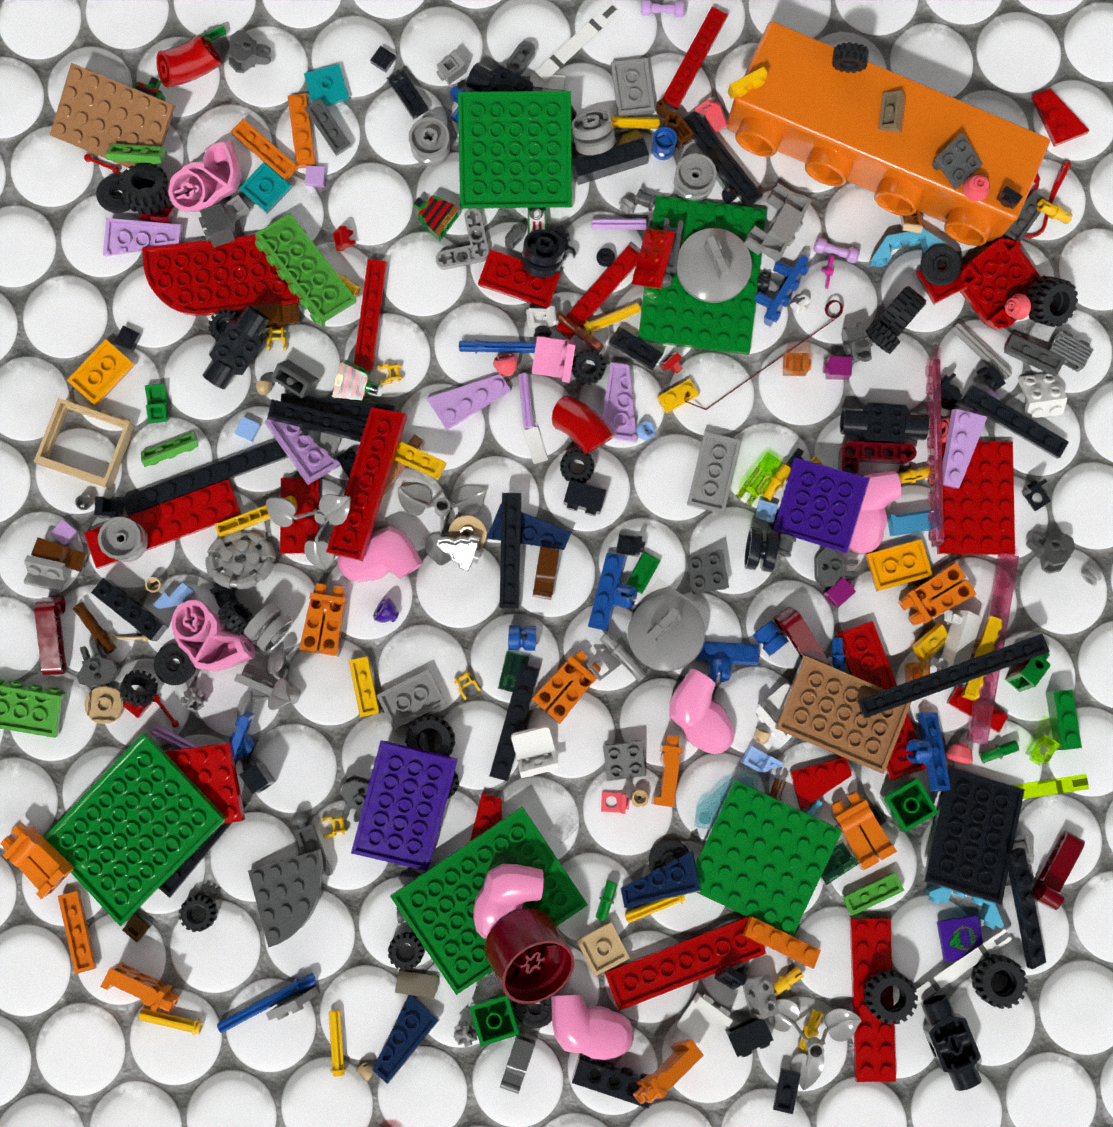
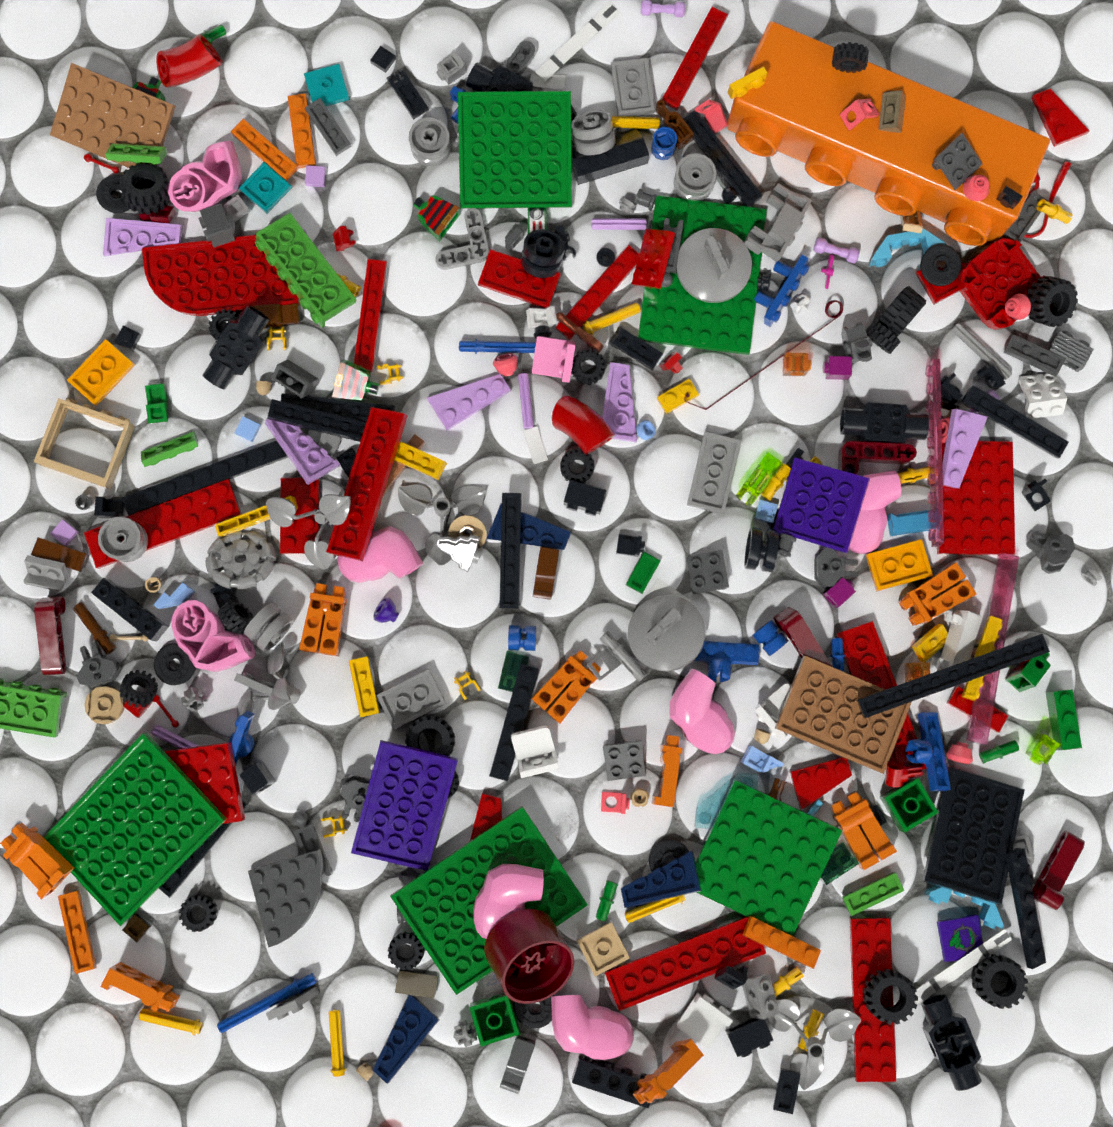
(245, 52): dark grey hinge -> none
(610, 592): blue plate -> none
(863, 109): none -> coral bracket
(898, 773): none -> red axle
(1054, 786): clear neon green sticker -> none

